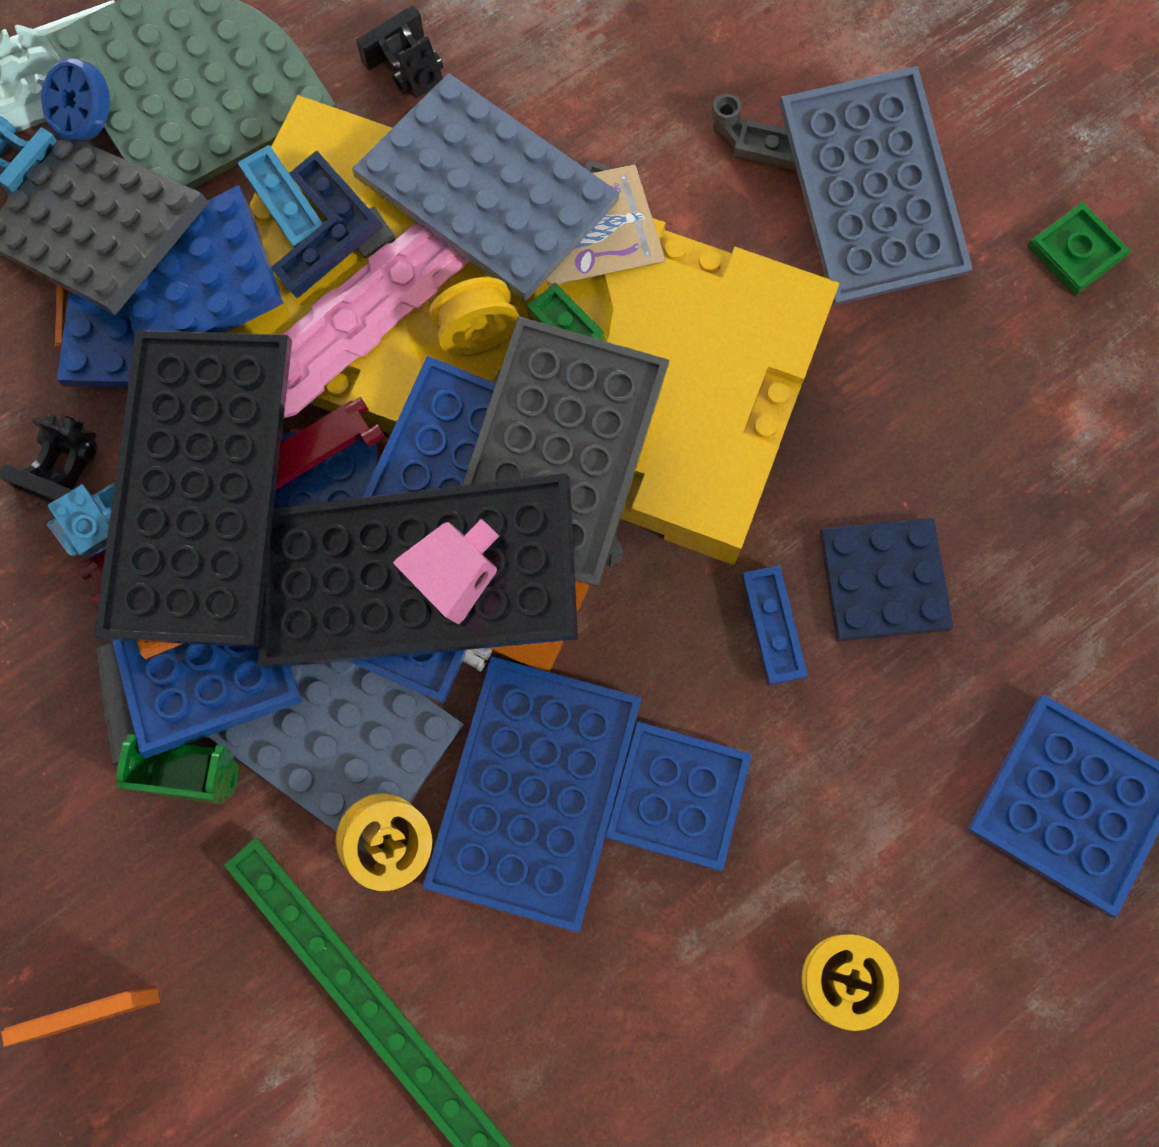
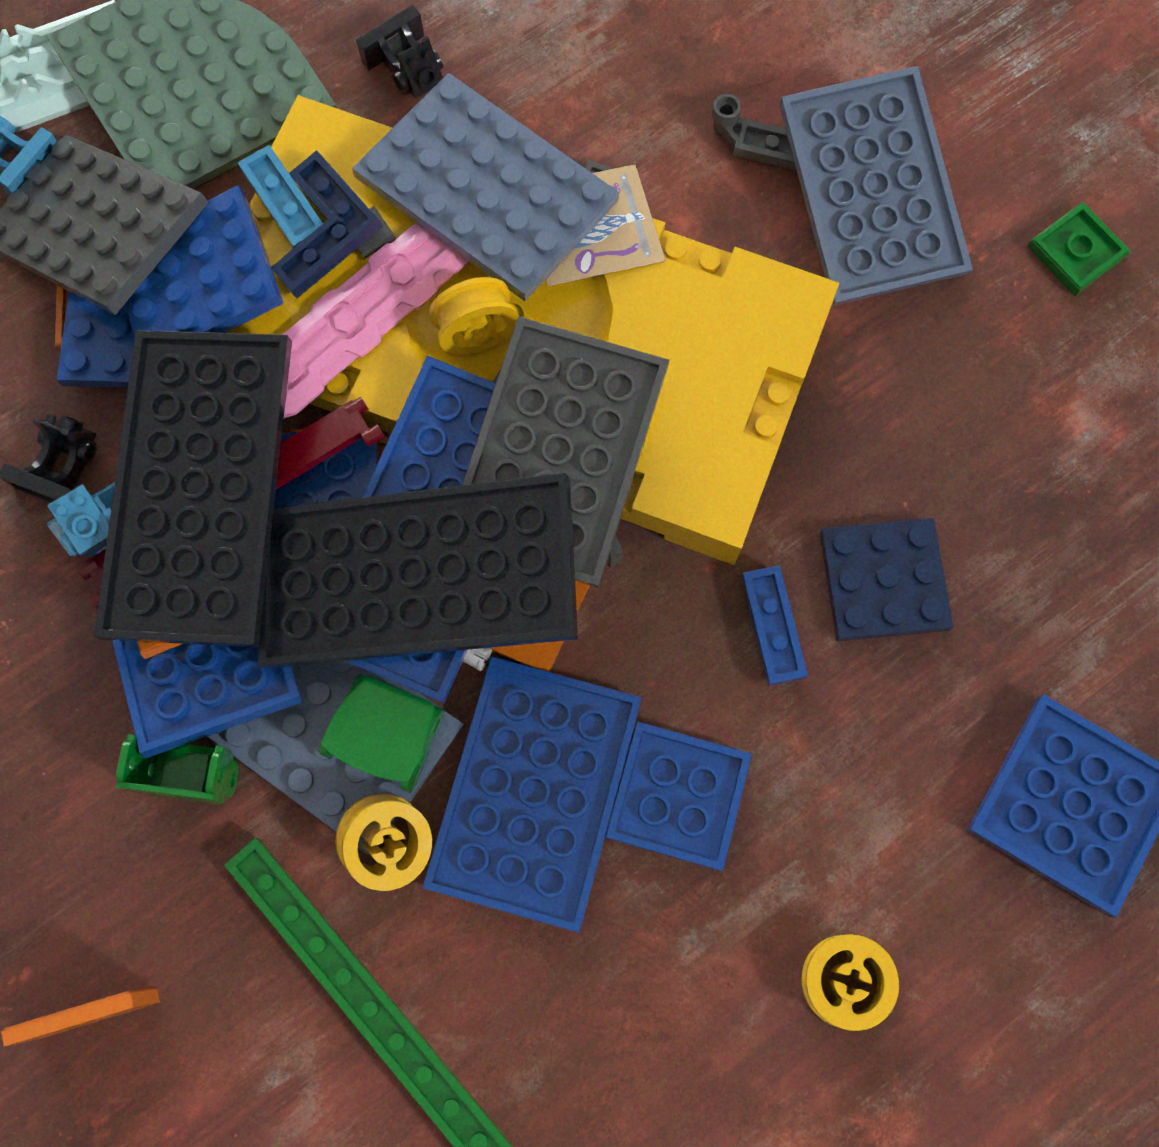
(71, 116): blue wheel -> none
(114, 701): dark grey axle -> none
(383, 731): none -> green piece
(451, 567): bright pink torso -> none
(559, 310): green plate -> none

